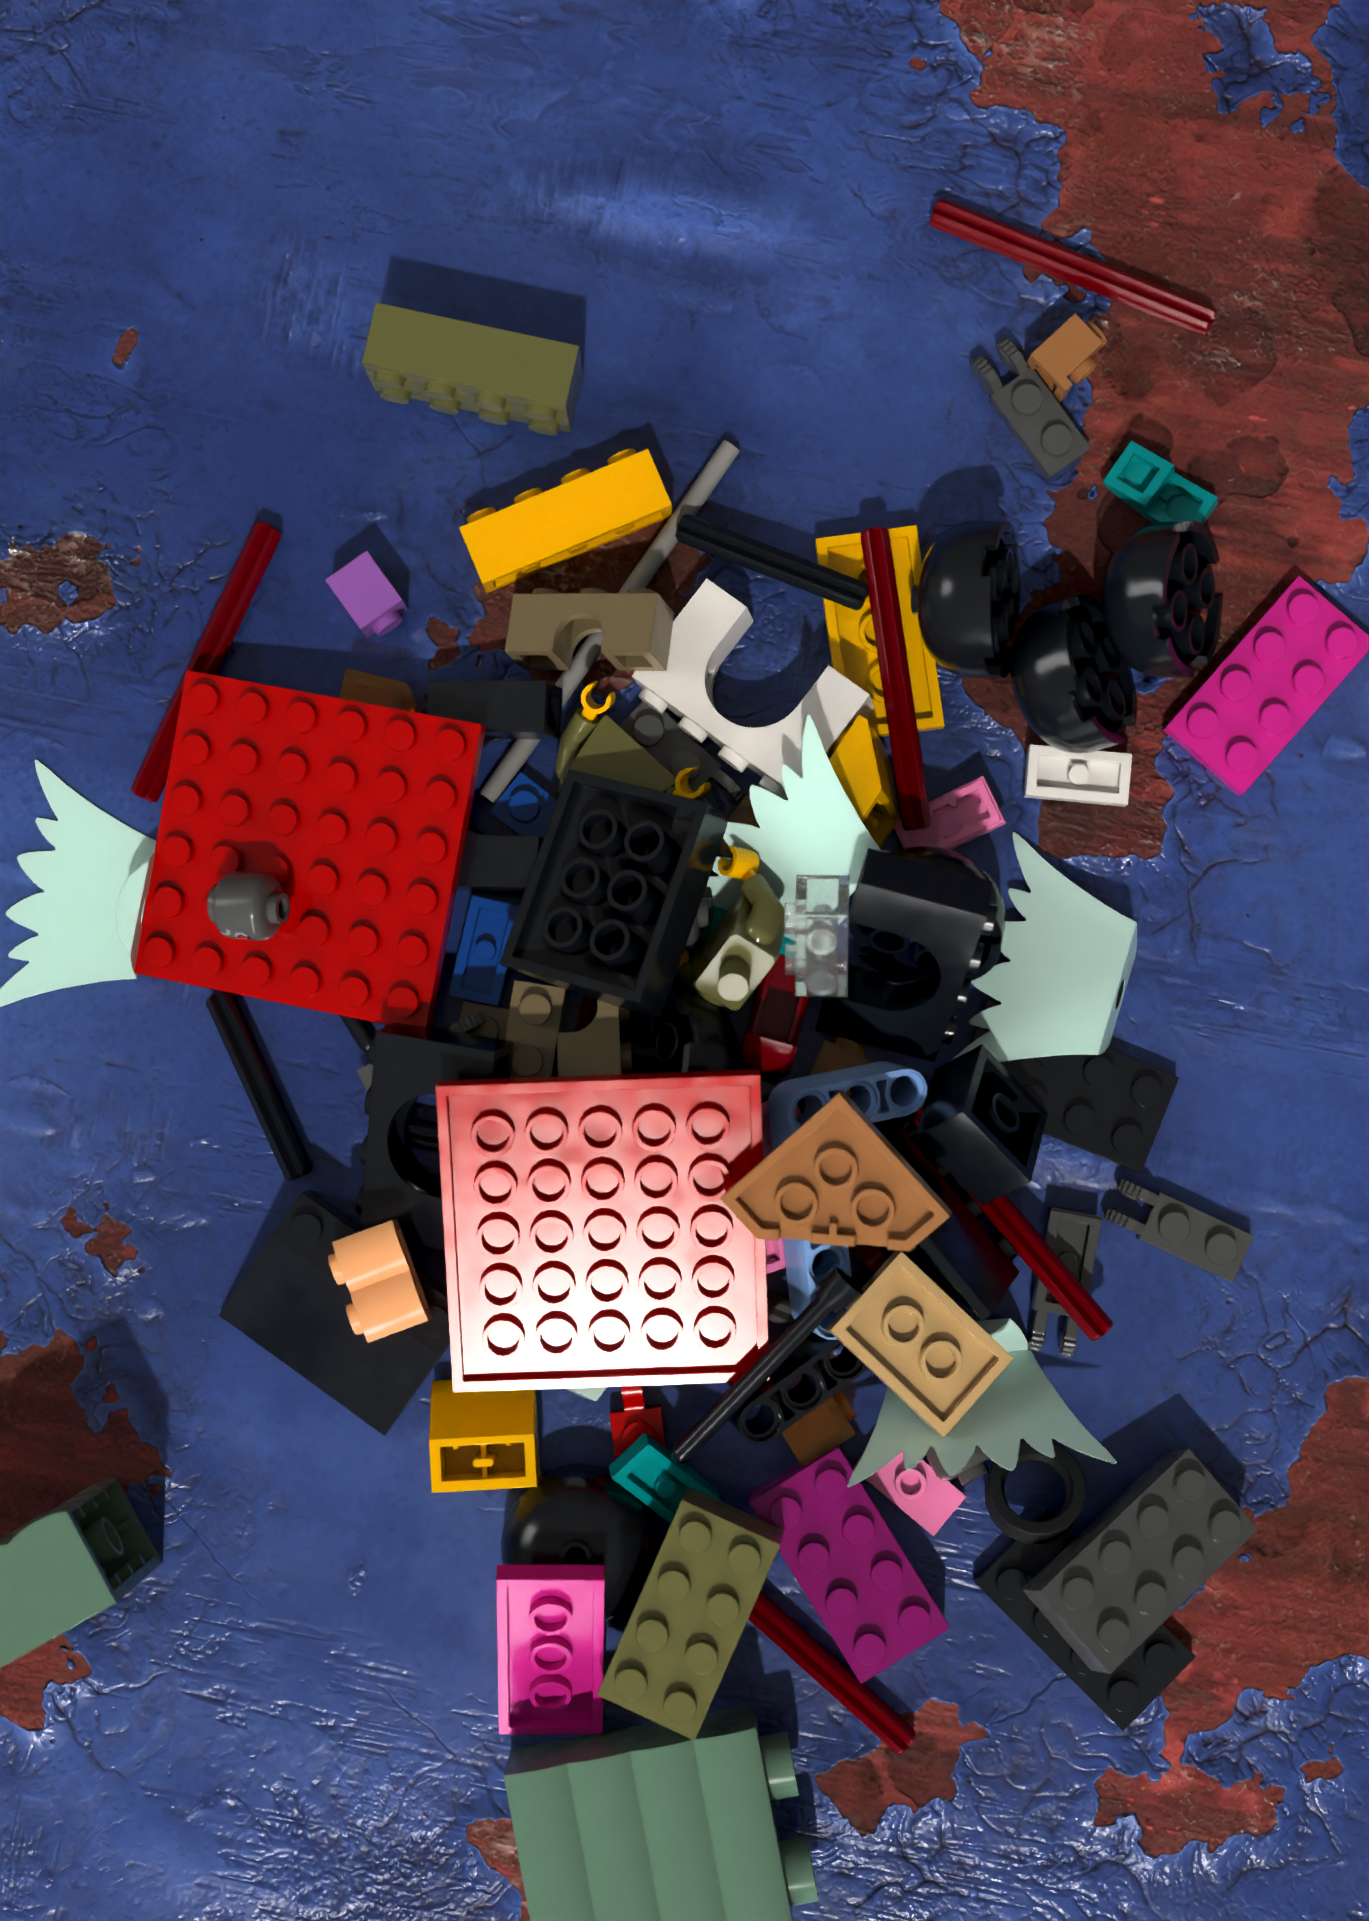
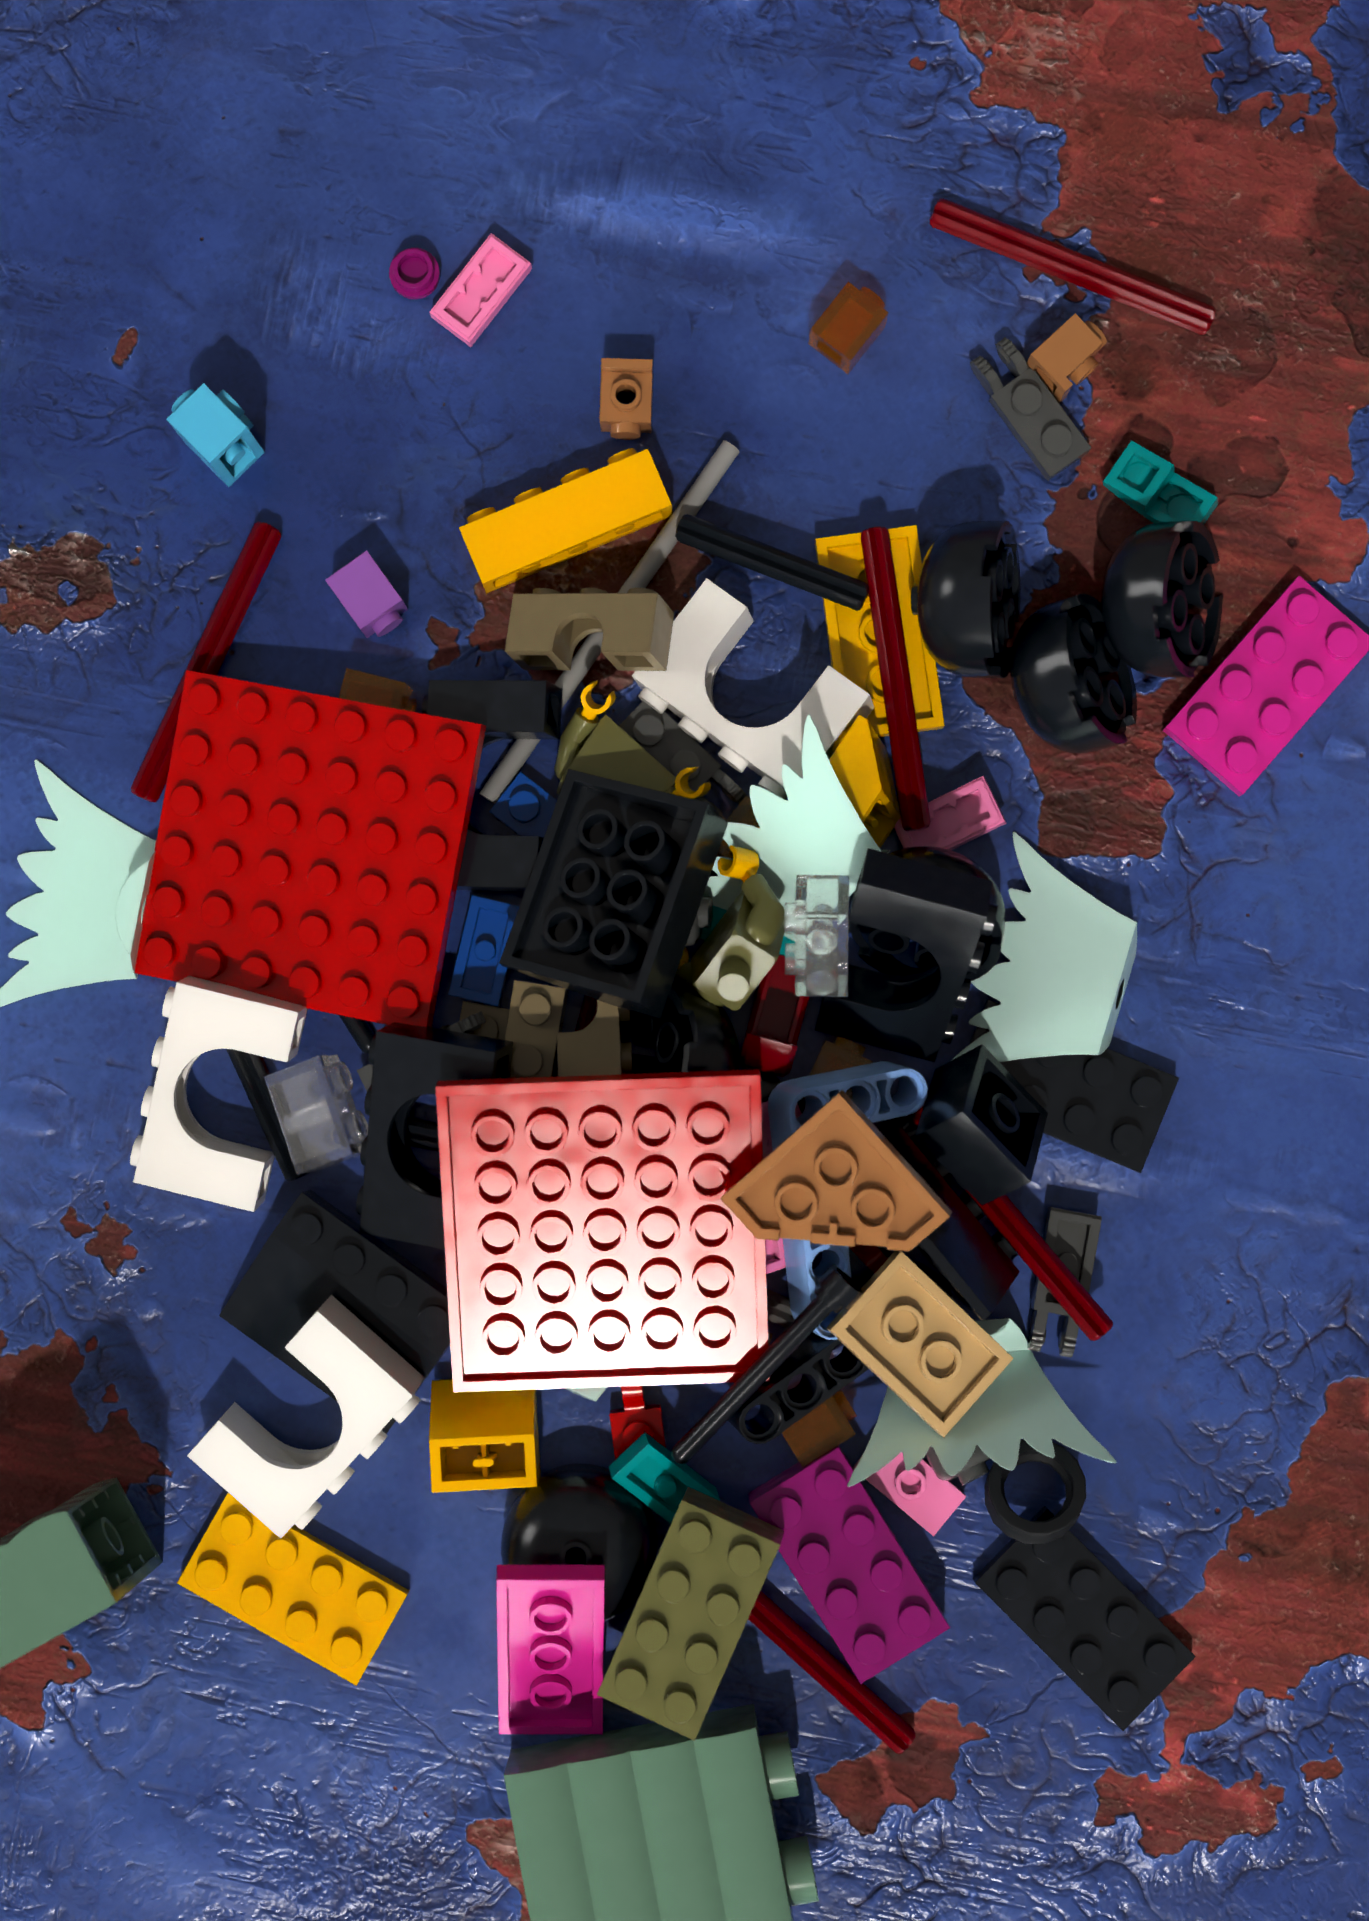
(175, 1148): none -> white arch
(216, 431): none -> medium azure brick
(248, 905): dark grey head -> none
(284, 1482): none -> white arch
(294, 1589): none -> yellow plate
(317, 1112): none -> clear brick
(380, 1281): light nougat brick -> none
(414, 273): none -> magenta plate
(473, 369): olive brick -> none
(481, 290): none -> bright pink plate
(626, 376): none -> medium nougat brick
(849, 326): none -> clear orange brick
(1077, 777): white plate -> none
(1140, 1560): dark grey brick -> none
(1184, 1232): dark grey hinge -> none

